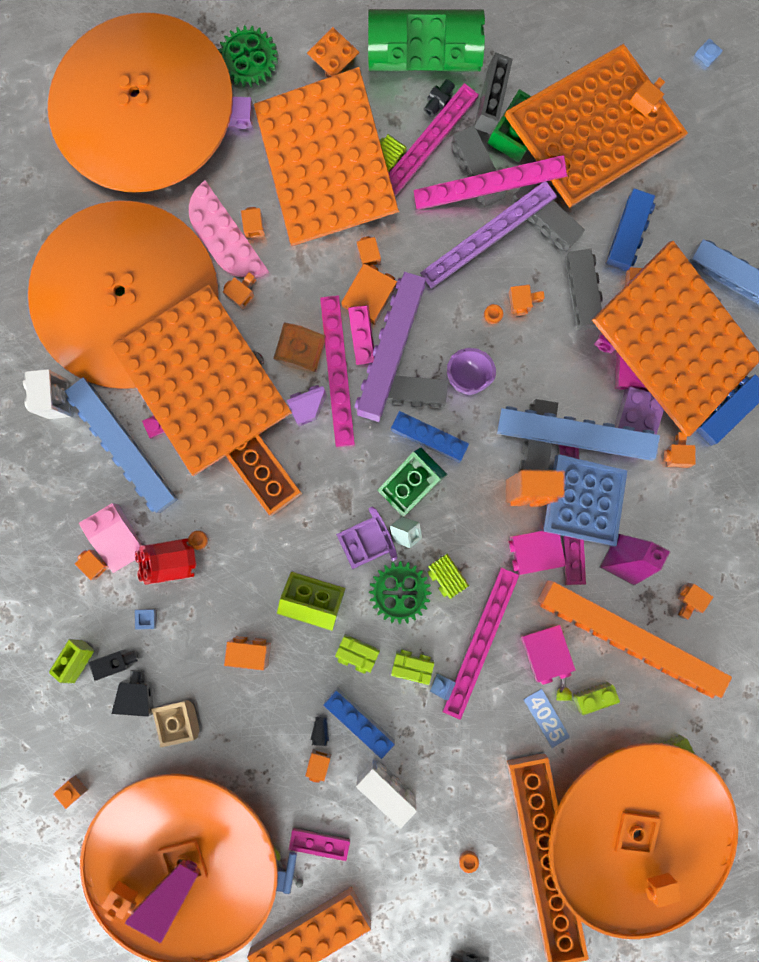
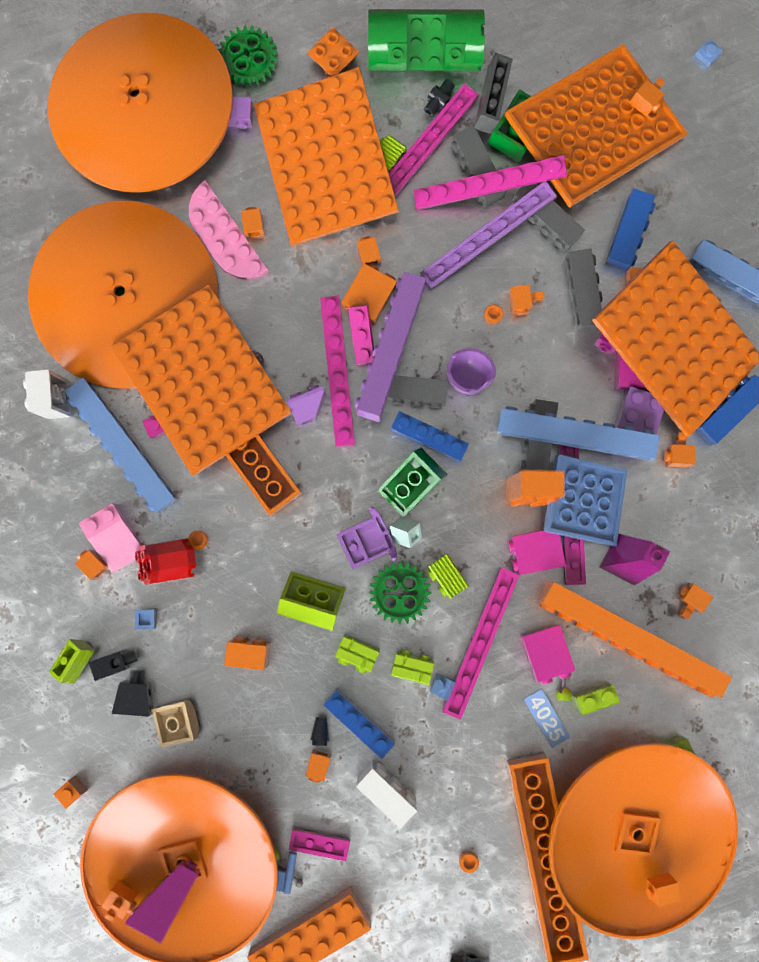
(238, 291): orange brick -> none
(299, 347): clear orange slope -> none

